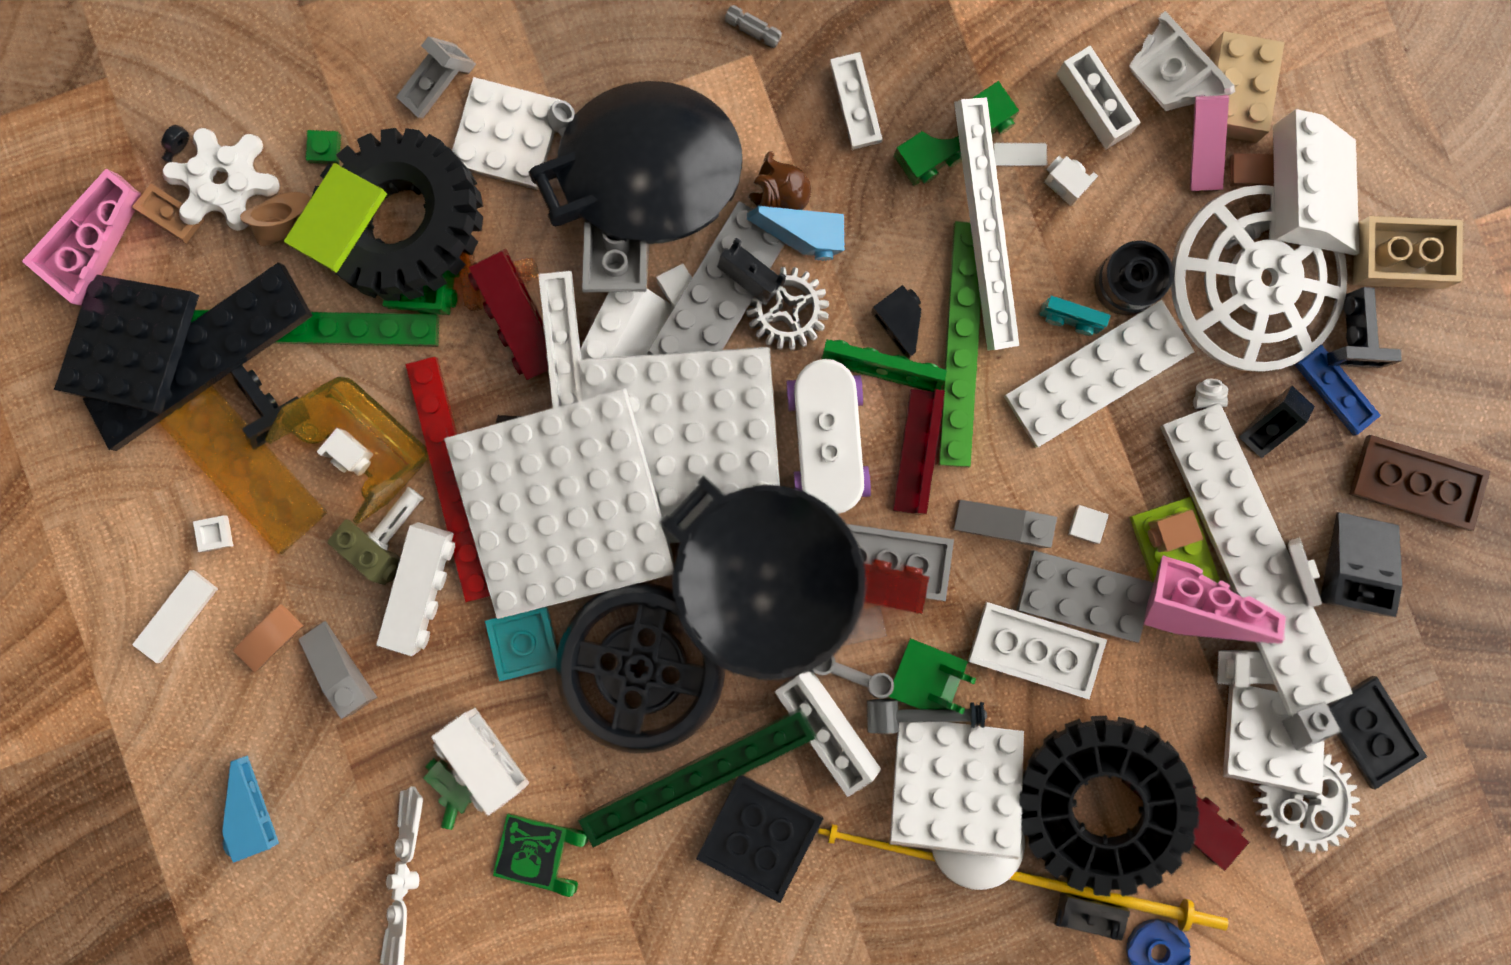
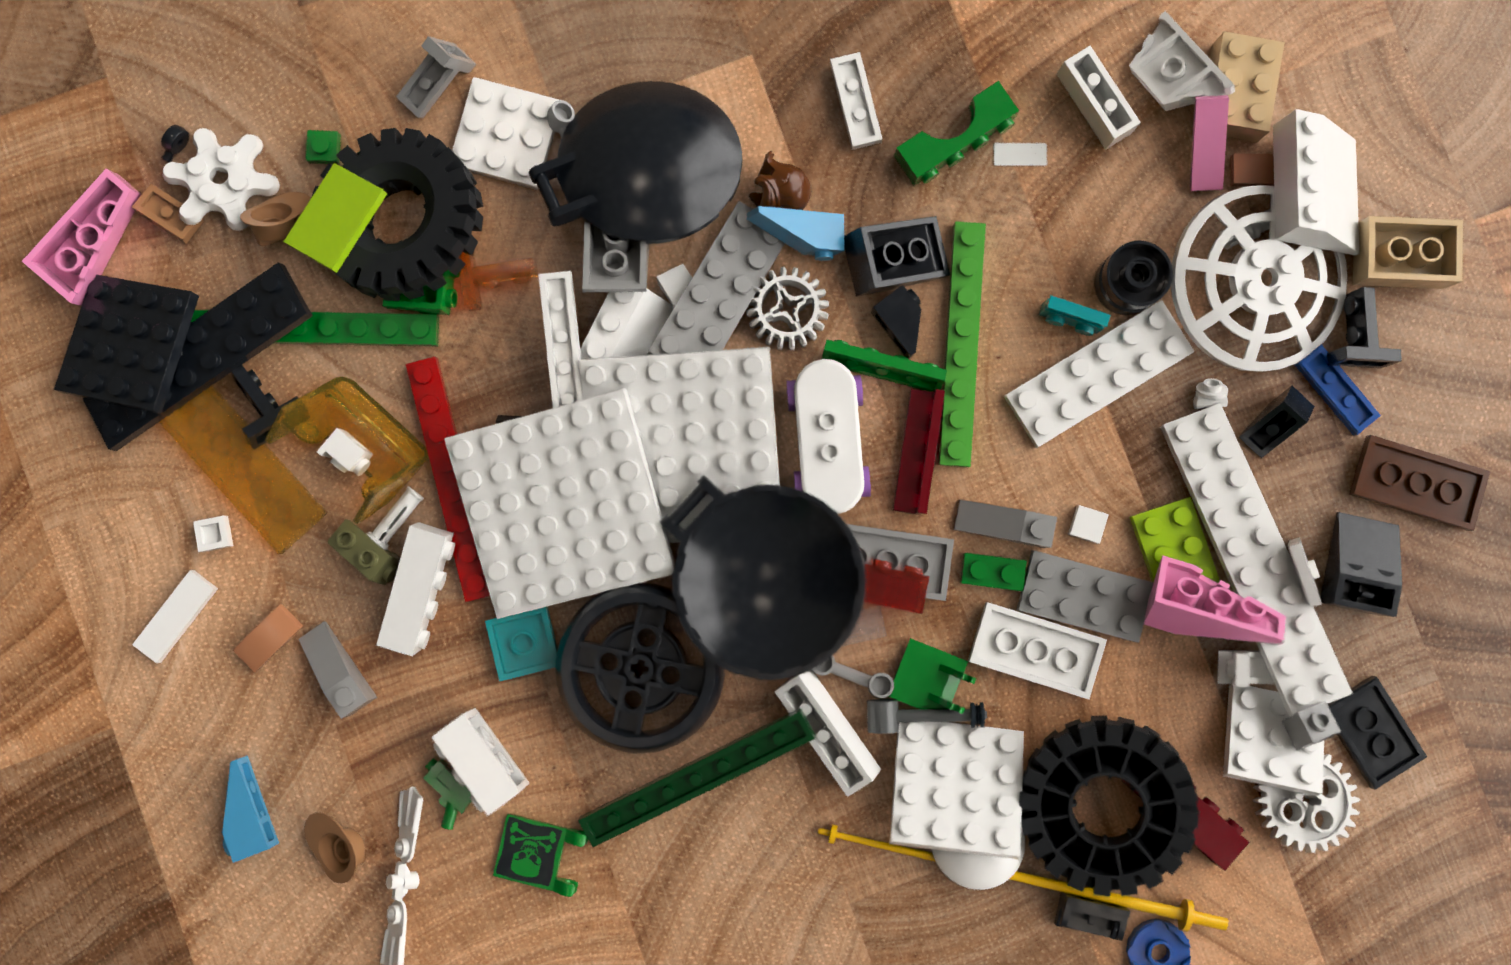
(335, 847): none -> medium nougat piece
(513, 310): dark red brick -> none
(750, 272): black hinge -> none
(753, 26): light grey axle -> none
(760, 837): black plate -> none
(895, 255): none -> black slope
(986, 223): white plate -> none
(993, 571): none -> green plate
(1068, 178): white brick -> none
(1174, 531): nougat brick -> none

